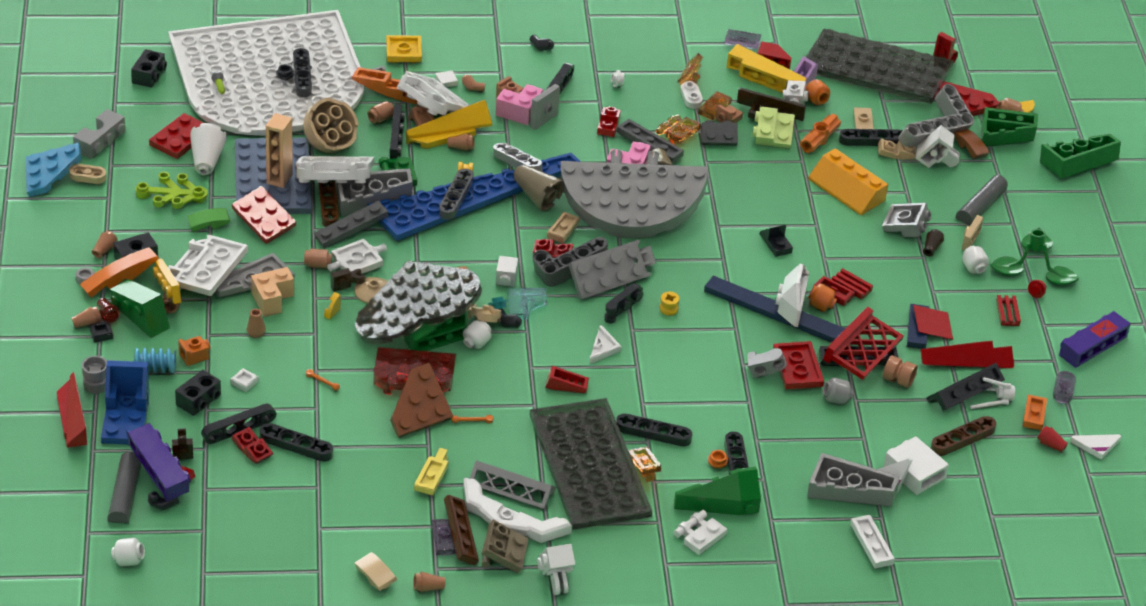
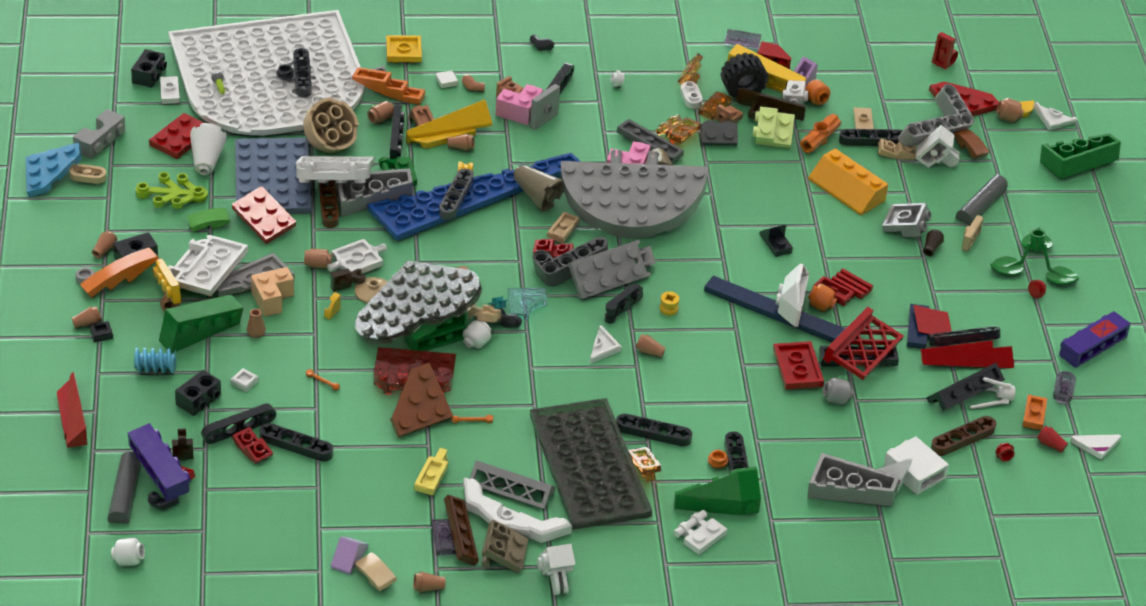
(94, 374): light grey wheel -> none
(108, 311): clear red cone -> none
(125, 400): blue bracket -> none
(141, 306): green wedge -> none
(169, 90): none -> white plate
(194, 350): orange brick -> none
(198, 321): none -> green wedge
(279, 150): light nougat brick -> none
(347, 553): none -> lavender slope
(351, 224): dark grey plate -> none
(430, 94): white plate -> none
(506, 271): white brick -> none
(515, 156): light grey beam -> none
(566, 381): red slope -> none
(609, 121): red slope -> none
(650, 346): none -> nougat cone
(744, 72): none -> black tyre
(766, 362): light grey leg -> none
(872, 541): white plate -> none
(879, 65): clear smoke plate -> none
(900, 371): nougat wheel -> none
(965, 336): none -> black beam
(975, 259): white head -> none
(1005, 451): none -> red plate
(1007, 127): green wedge -> none
(1008, 301): red tile -> none
(1053, 118): none -> white tile

